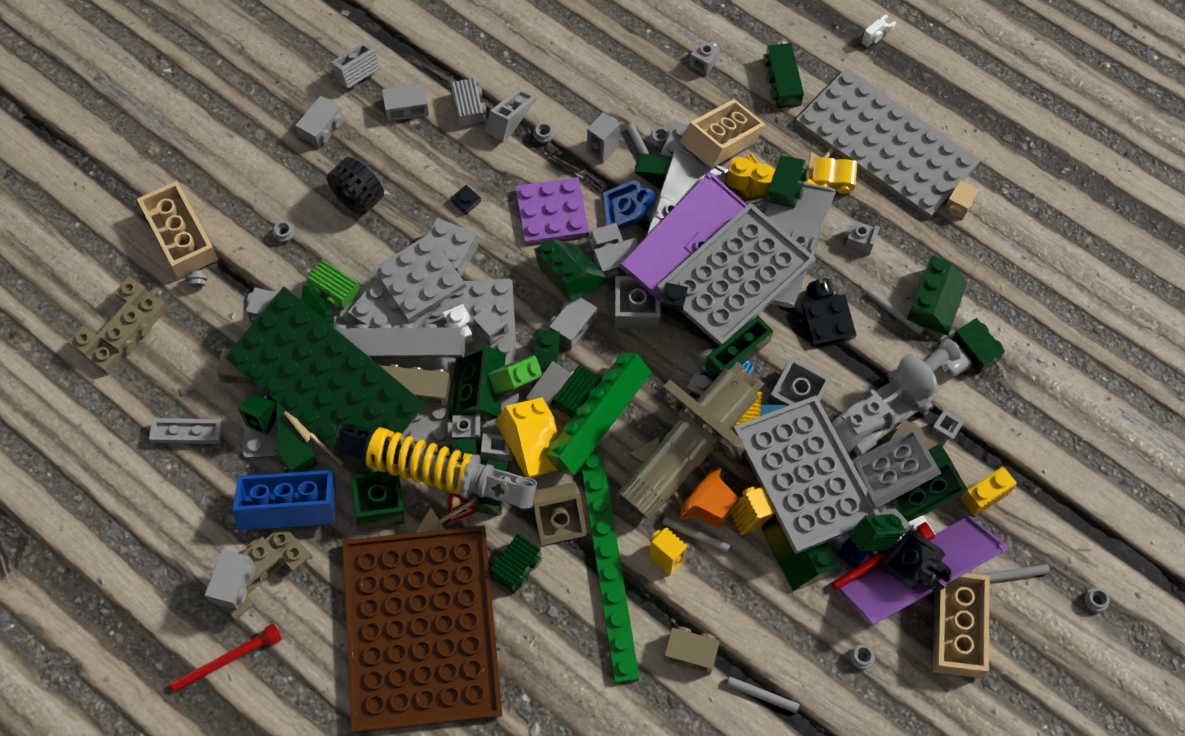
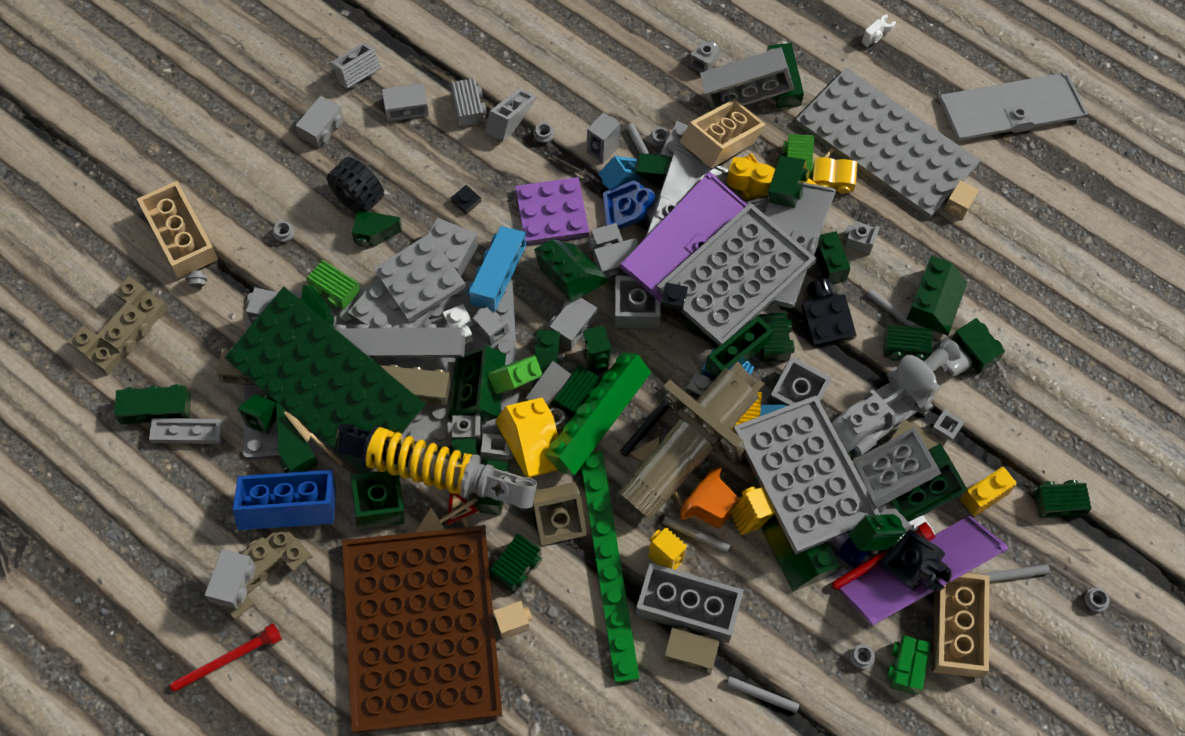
(143, 404): none -> dark green brick
(374, 228): none -> dark green slope
(497, 268): none -> dark azure brick
(512, 619): none -> tan brick
(556, 412): none -> light grey plate
(596, 349): none -> dark green brick
(619, 171): none -> dark azure slope
(644, 429): none -> black bar
(689, 602): none -> light grey brick
(748, 79): none -> light grey brick
(780, 345): none -> dark green brick
(800, 147): none -> bright green brick
(832, 258): none -> dark green brick
(907, 341): none -> dark green brick
(909, 665): none -> green brick
(1013, 106): none -> light grey door
(1062, 499): none -> dark green brick

